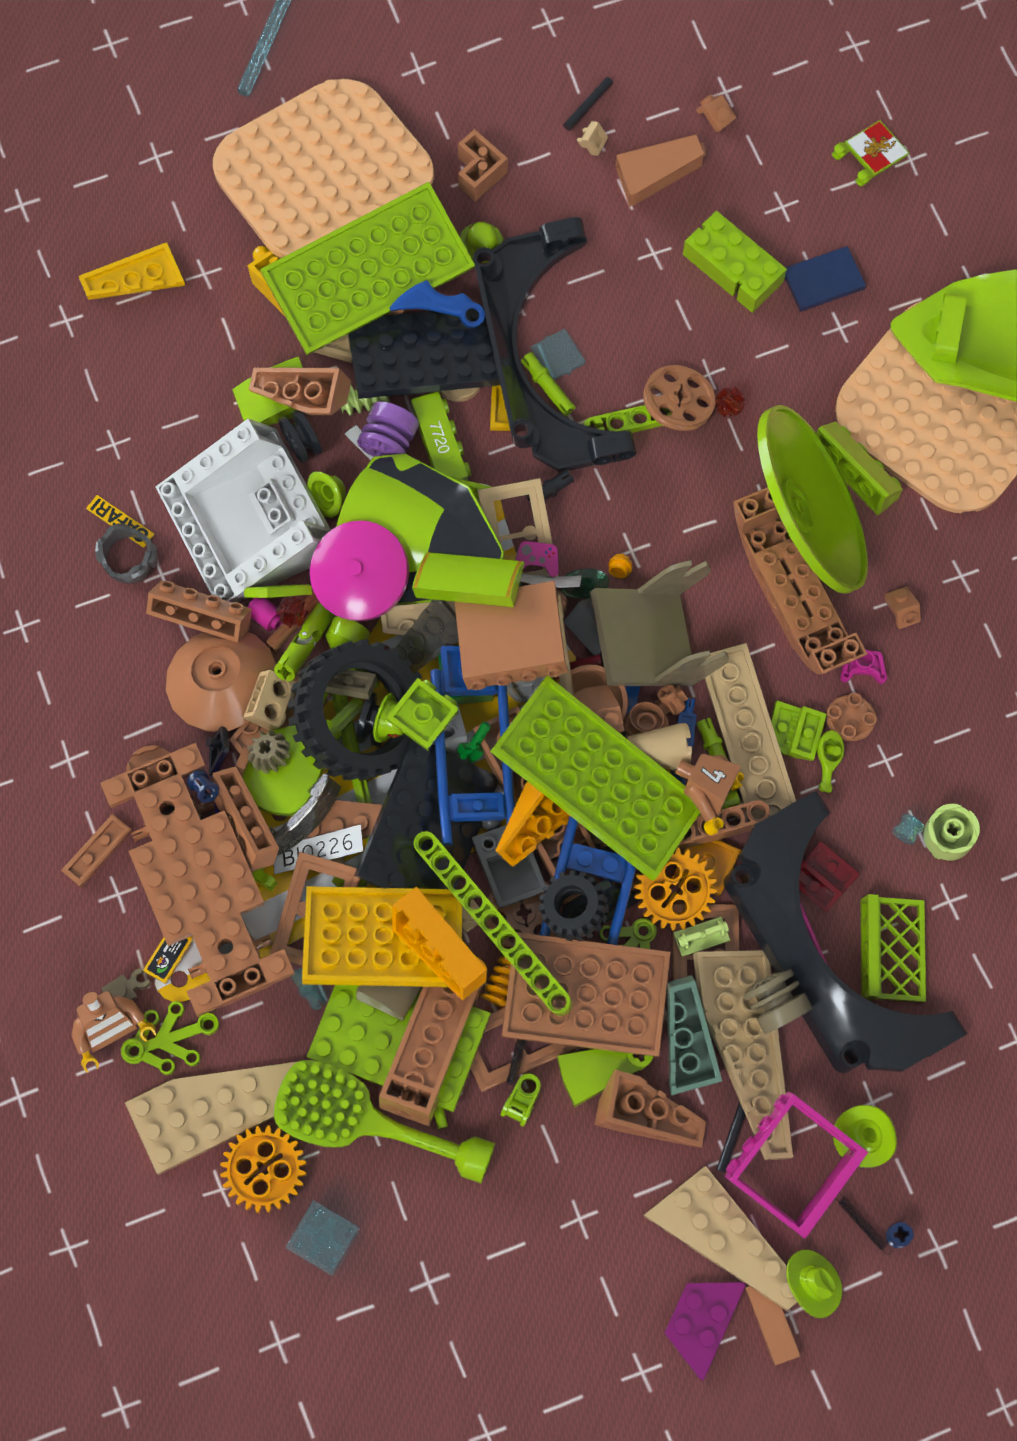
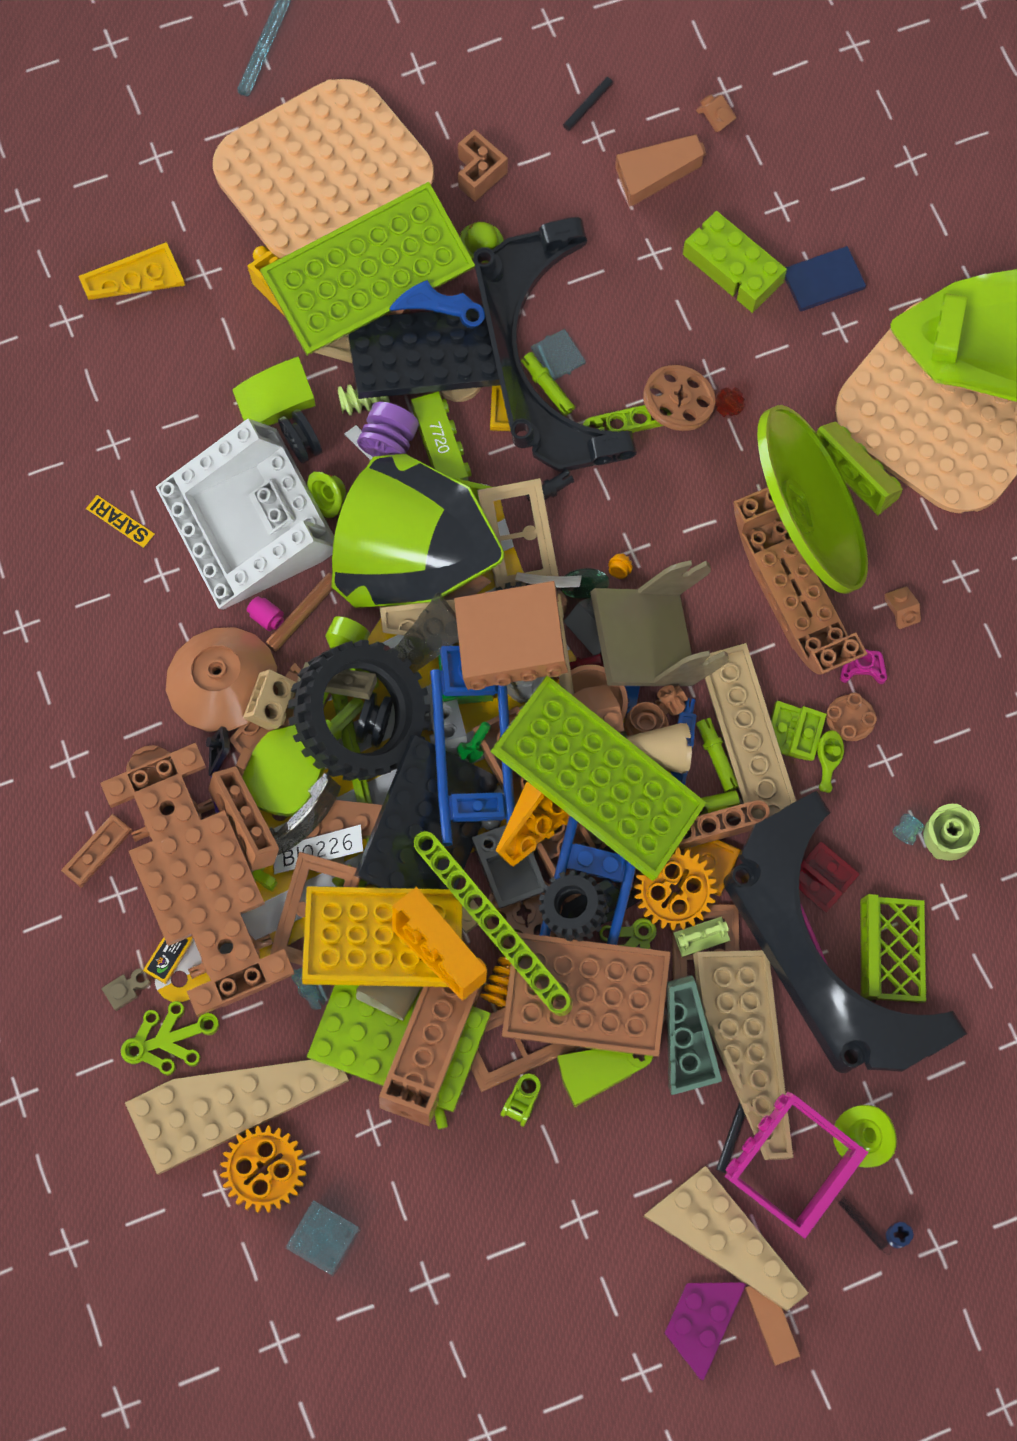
(103, 1021): nougat torso -> none
(136, 573): dark grey piece -> none
(199, 611): nougat brick -> none
(201, 788): dark blue bush -> none
(260, 754): dark tan gear -> none
(277, 591): lime tile -> none
(292, 611): clear red gear -> none
(303, 643): lime piece -> none
(304, 389): nougat wedge -> none
(335, 1109): lime piece -> none
(359, 571): dark pink dish -> none
(382, 728): lime hat -> none
(423, 713): lime plate -> none
(468, 579): lime slope -> none
(515, 1061): black piece -> none
(539, 554): dark pink piece -> none
(593, 138): tan tile -> none
(640, 1110): nougat wedge -> none
(710, 785): nougat torso -> none
(777, 1001): dark tan wheel -> none
(814, 1283): lime hat -> none
(874, 148): flag -> none

